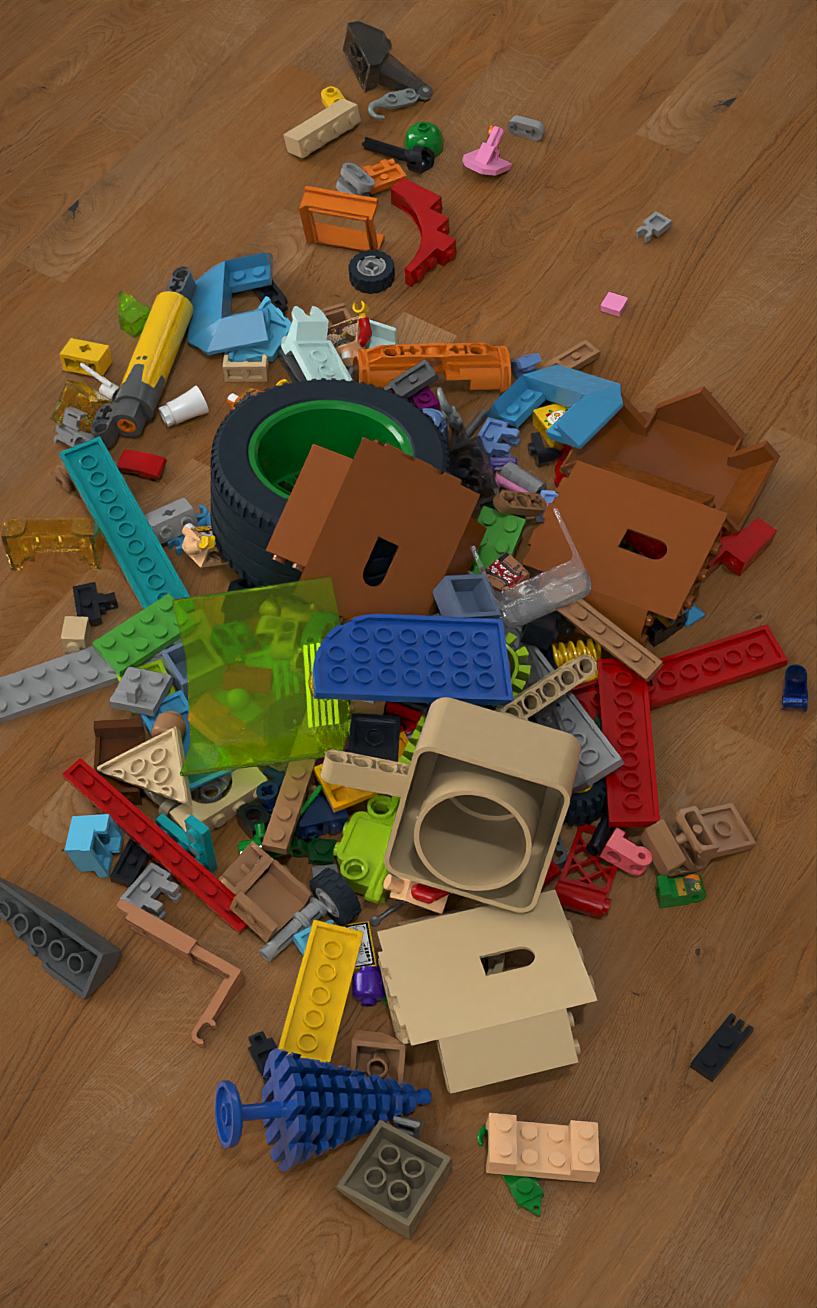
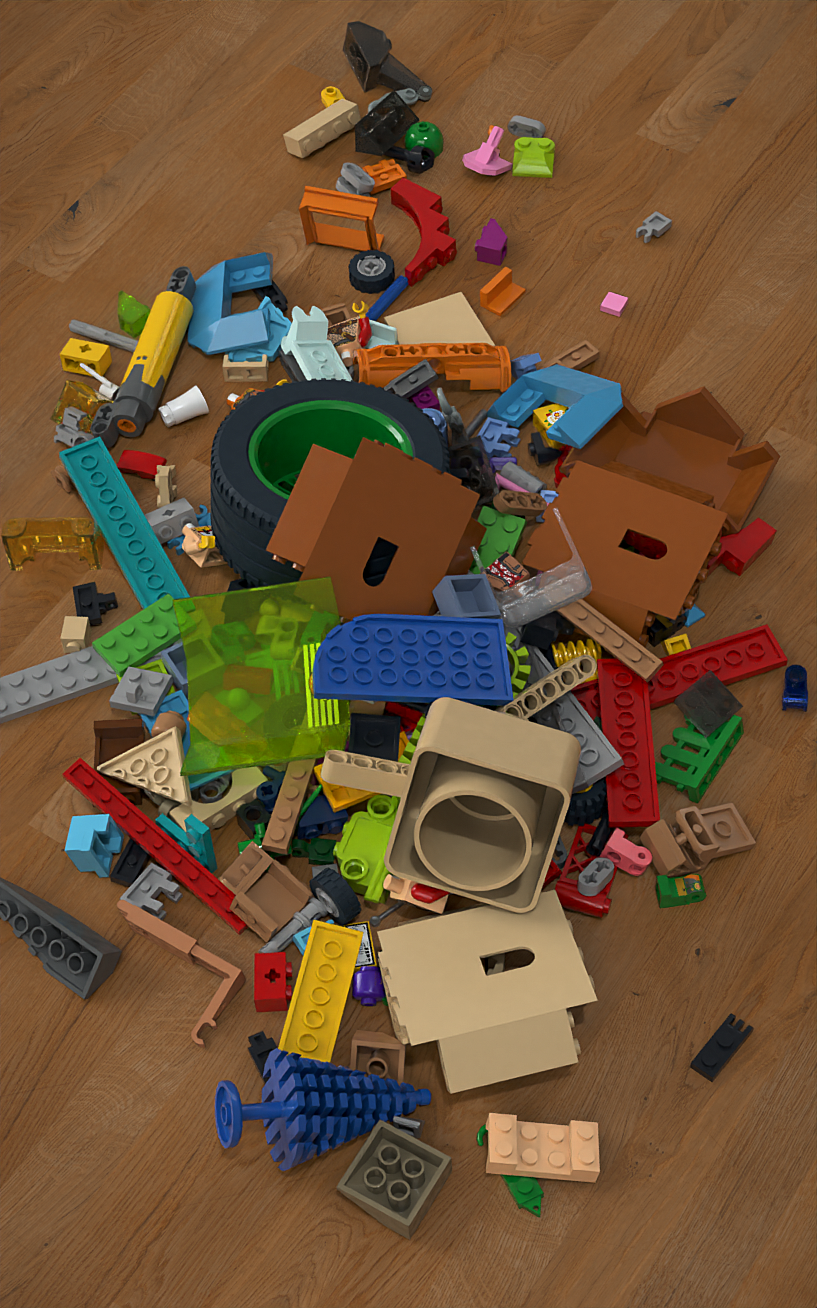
(103, 335): none -> light grey axle
(163, 481): none -> tan plate
(269, 995): none -> red brick
(384, 125): none -> clear smoke slope
(387, 298): none -> blue axle
(439, 322): none -> tan tile
(492, 245): none -> magenta slope
(500, 293): none -> orange panel
(533, 157): none -> lime slope
(600, 879): none -> light grey beam
(676, 644): none -> yellow slope
(701, 766): none -> green fence
(708, 703): none -> clear smoke plate

